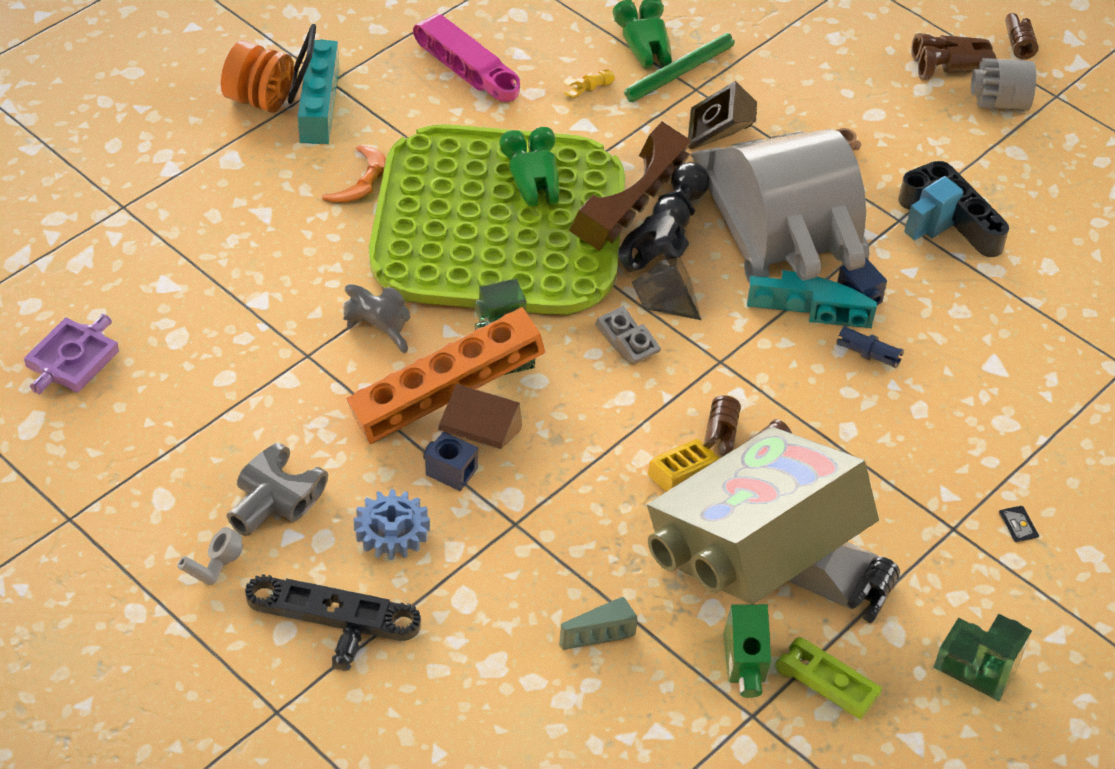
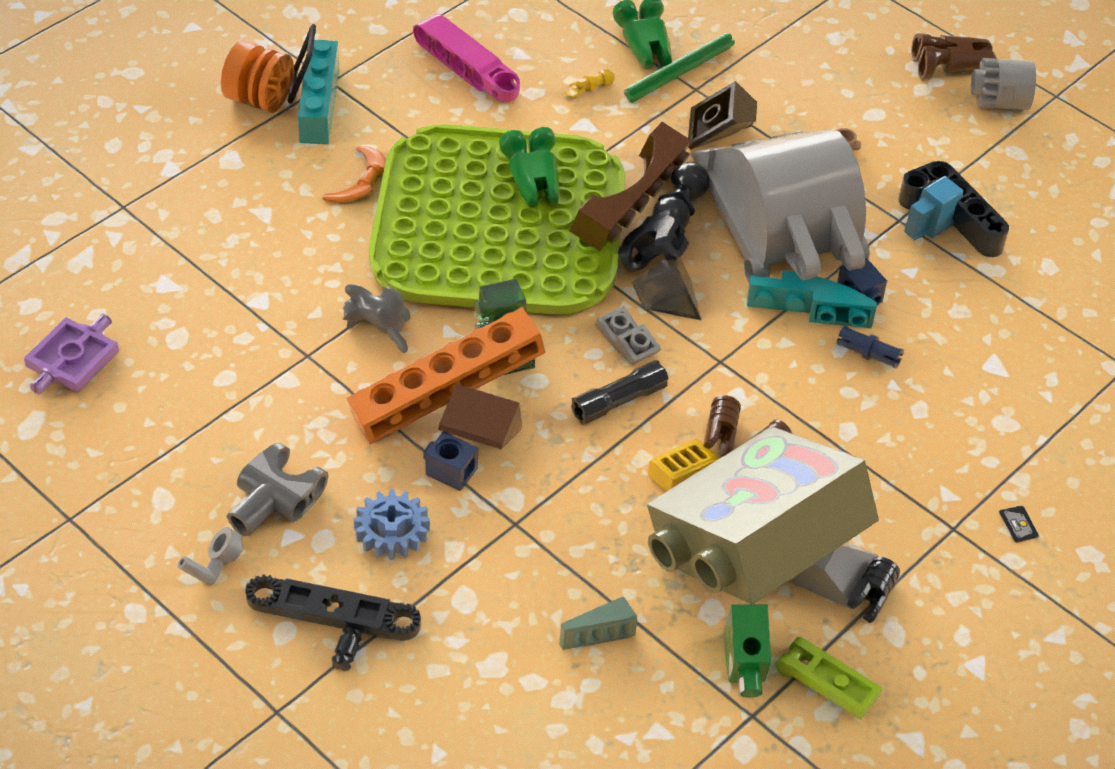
(599, 401): none -> black axle
(982, 657): clear green brick -> none
(1021, 36): reddish brown hinge -> none

